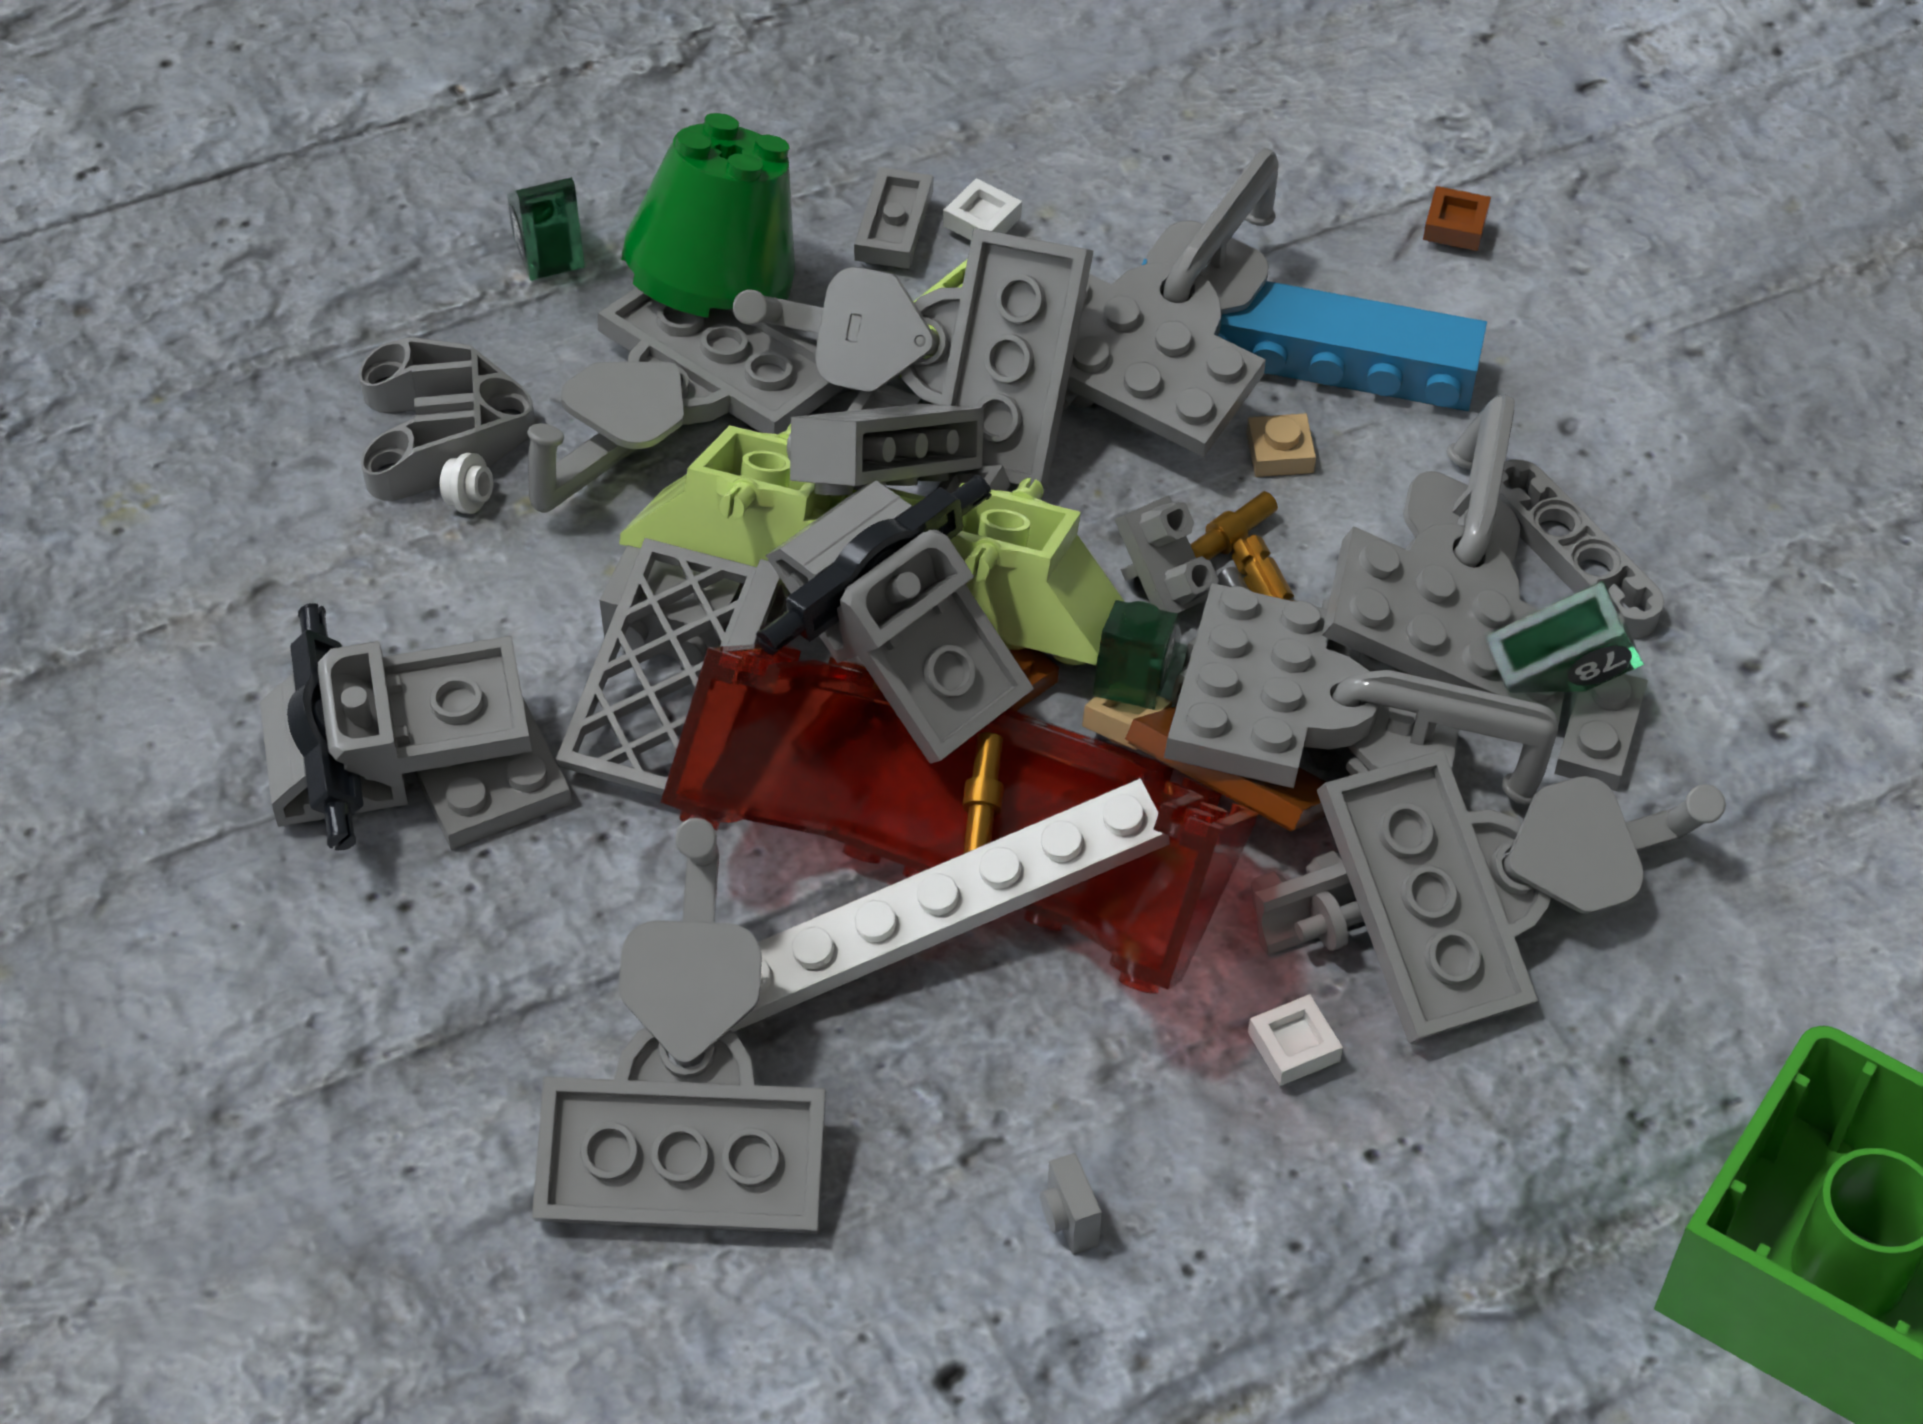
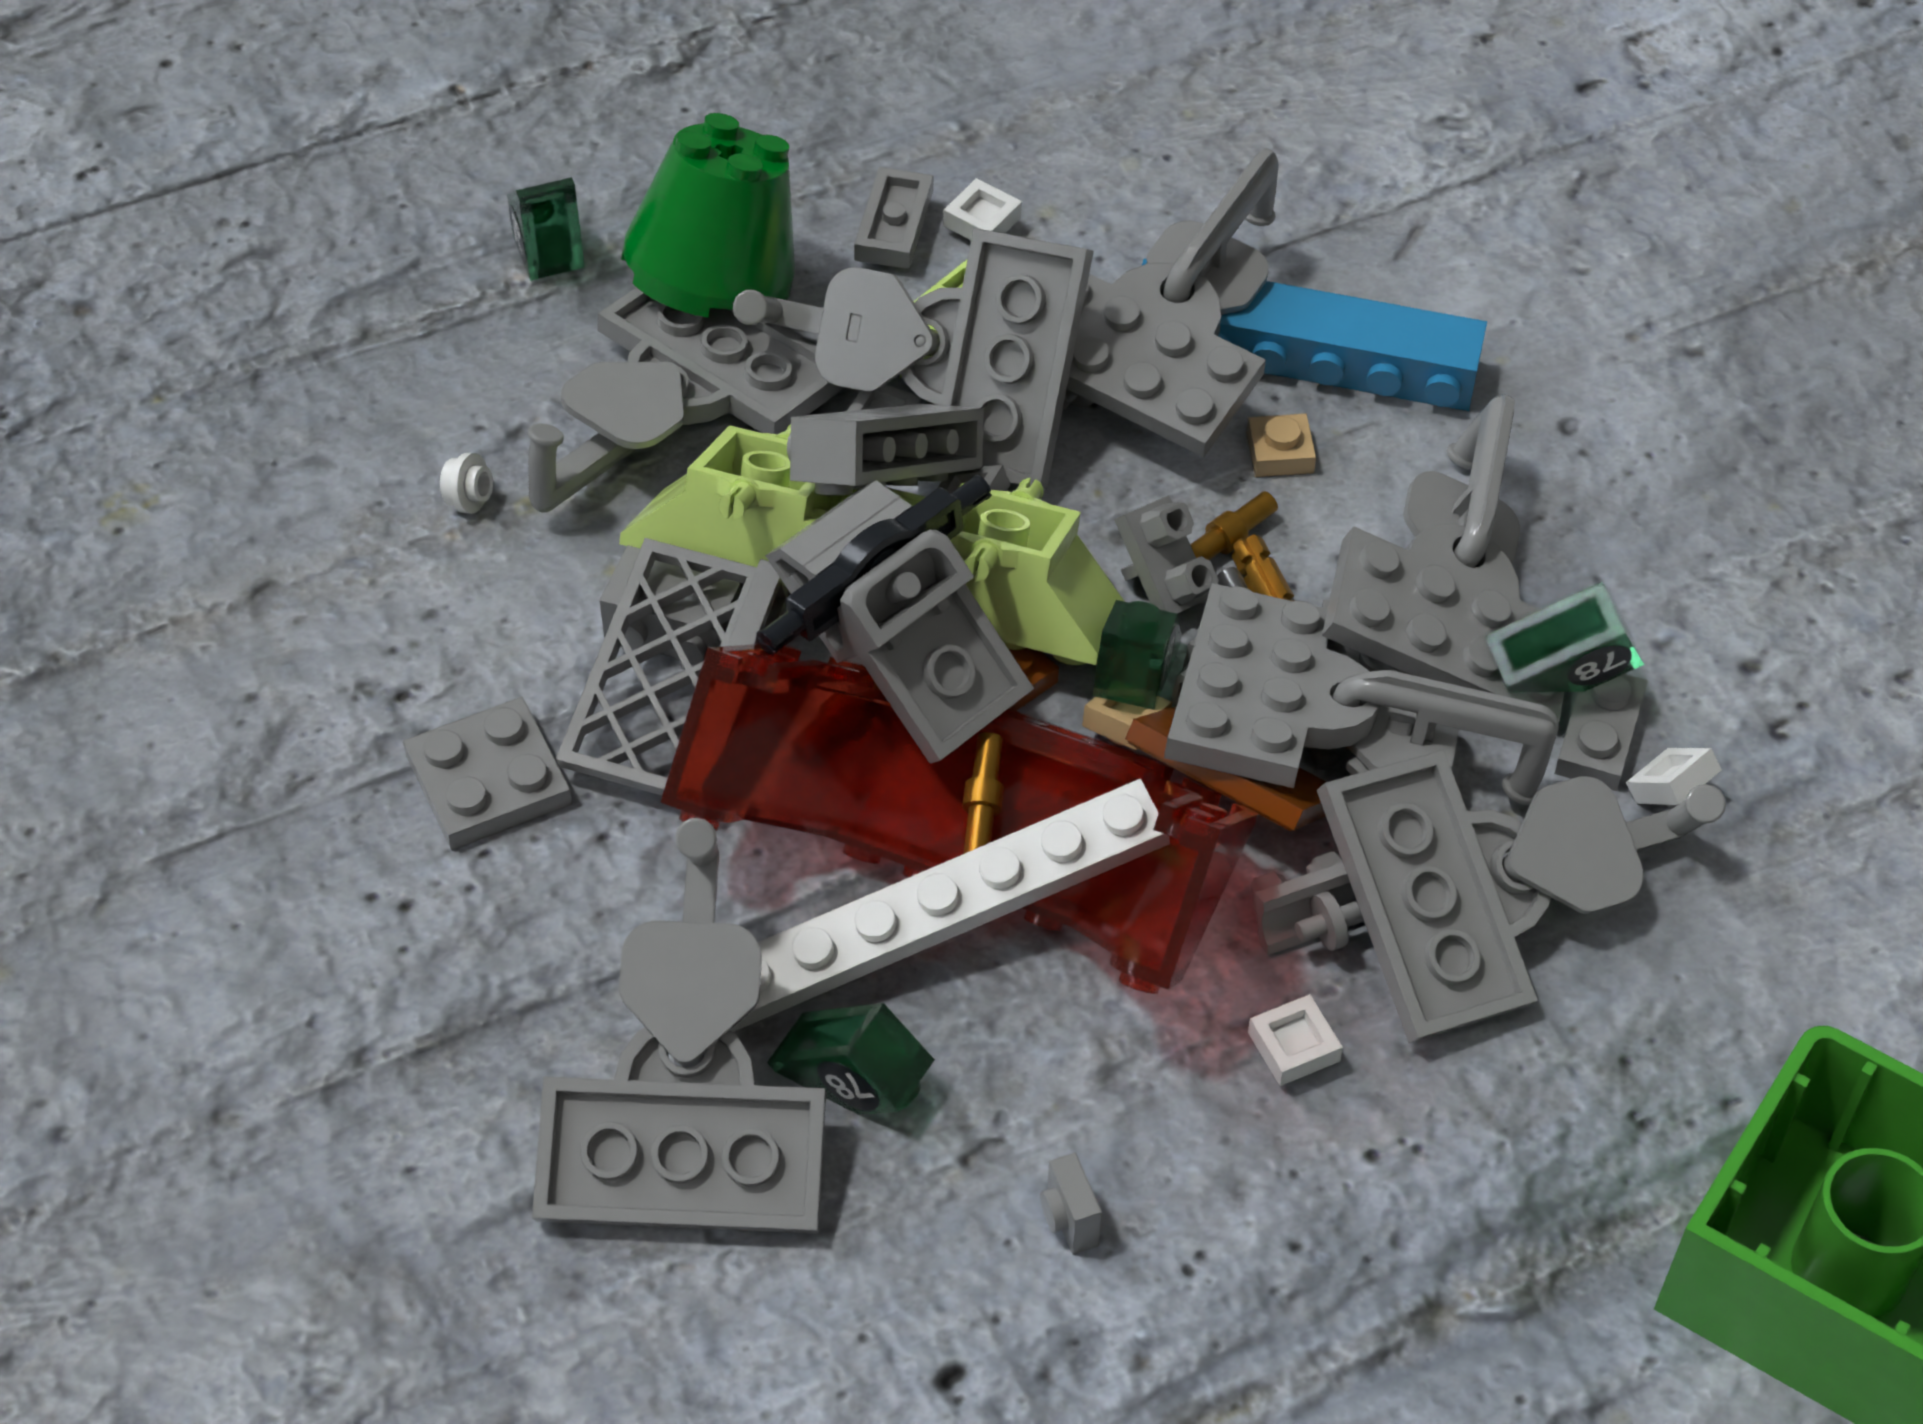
(361, 720): light grey piece -> none
(456, 411): light grey connector -> none
(857, 1056): none -> clear green slope
(1456, 218): dark orange plate -> none
(1583, 543): light grey beam -> none
(1673, 776): none -> white plate

